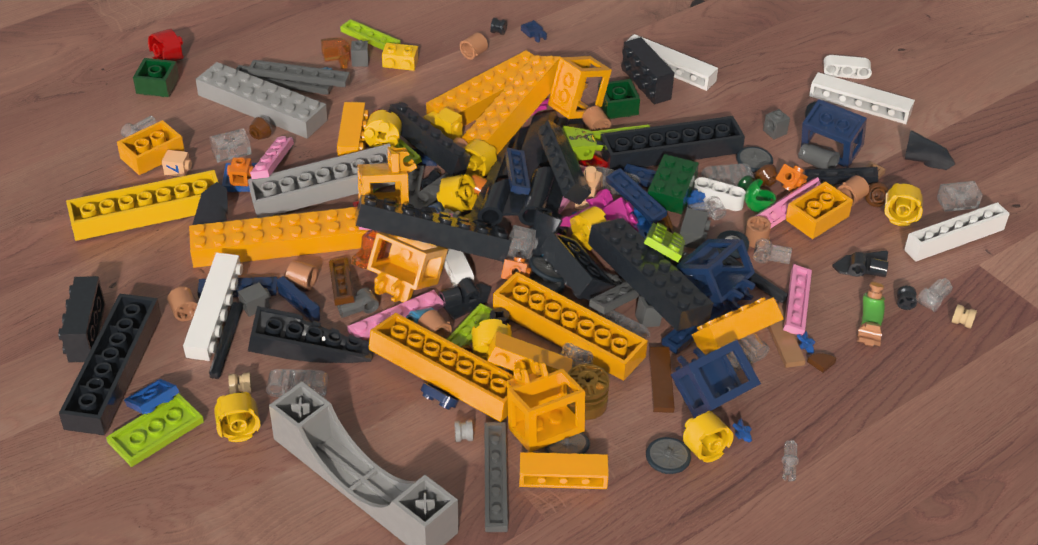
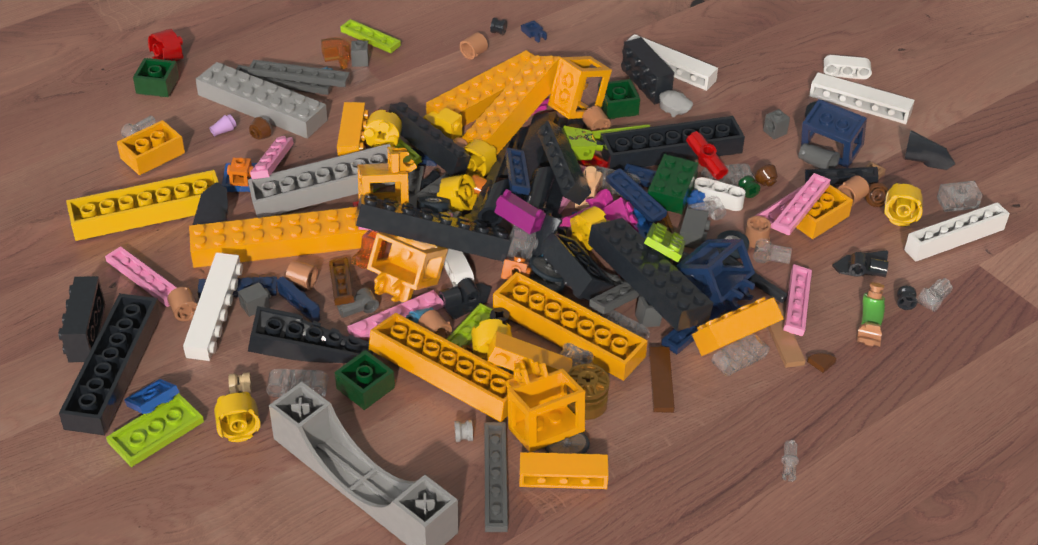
(140, 274): none -> bright pink plate
(176, 163): light nougat brick -> none
(223, 125): none -> lavender cone
(225, 340): black axle -> none
(230, 145): clear brick -> none
(364, 379): none -> dark green brick
(400, 56): yellow brick -> none
(432, 392): dark blue plate -> none
(435, 203): none -> black bush
(519, 212): none -> magenta brick
(668, 455): dark grey wheel -> none
(675, 102): none -> light grey hair
(707, 155): none -> red piece
(707, 436): yellow brick -> none
(711, 378): dark blue piece -> none
(743, 432): blue plant -> none
(755, 157): dark grey wheel -> none
(757, 198): green helmet -> none
(791, 177): orange brick -> none
(801, 204): none -> bright pink plate
(806, 343): blue plant -> none
(964, 316): tan wheel -> none

